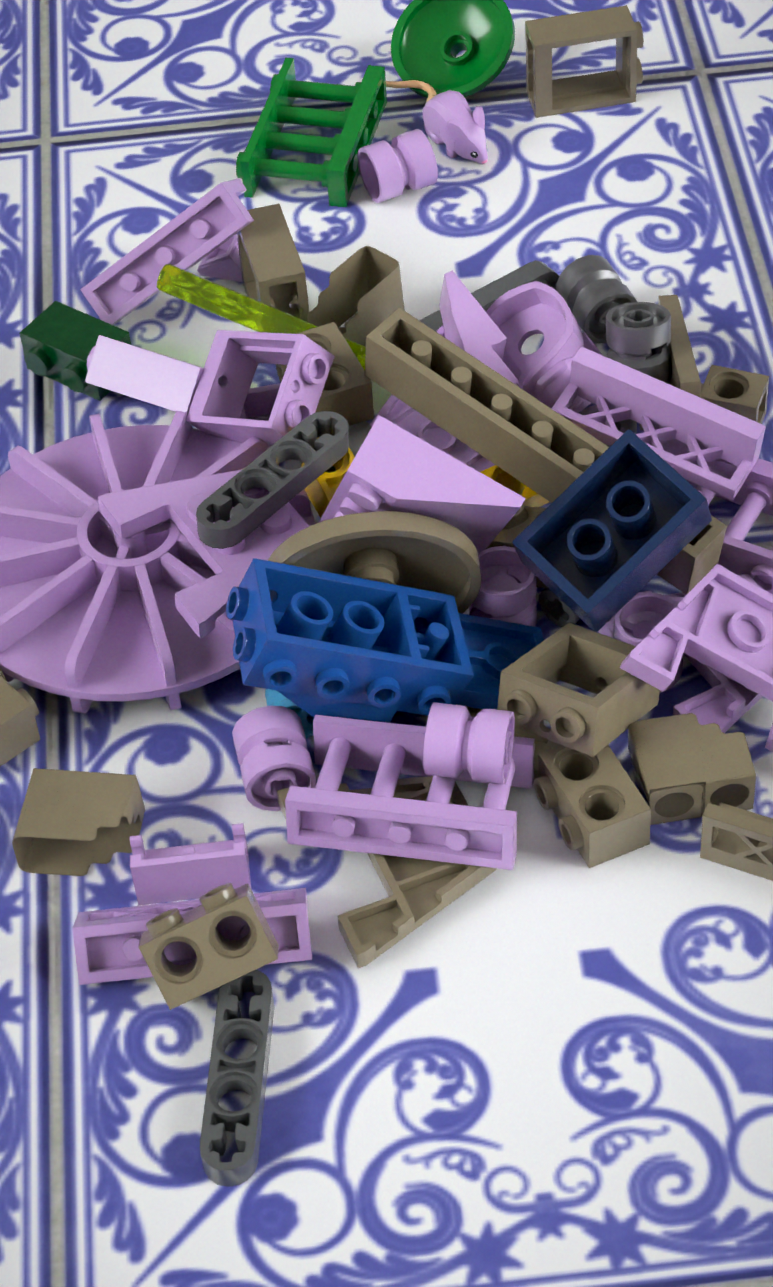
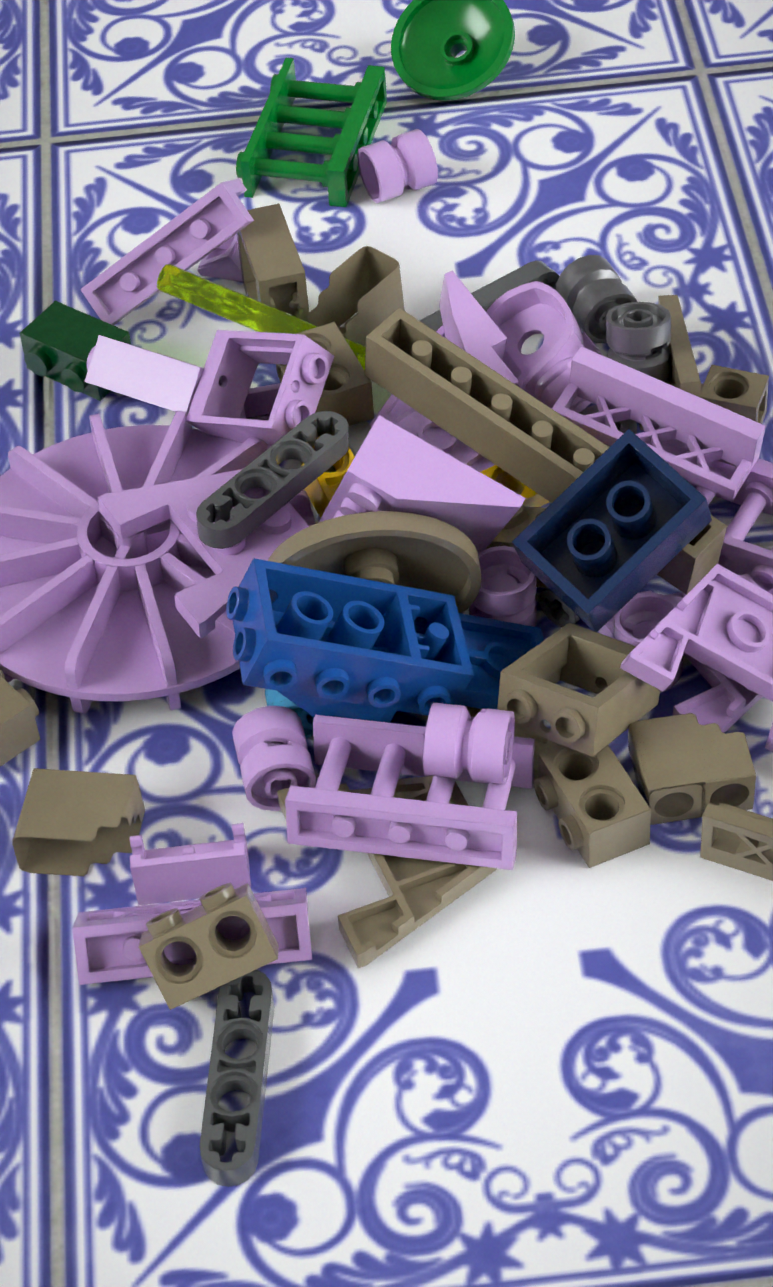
(451, 121): lavender animal -> none
(585, 91): dark tan window -> none

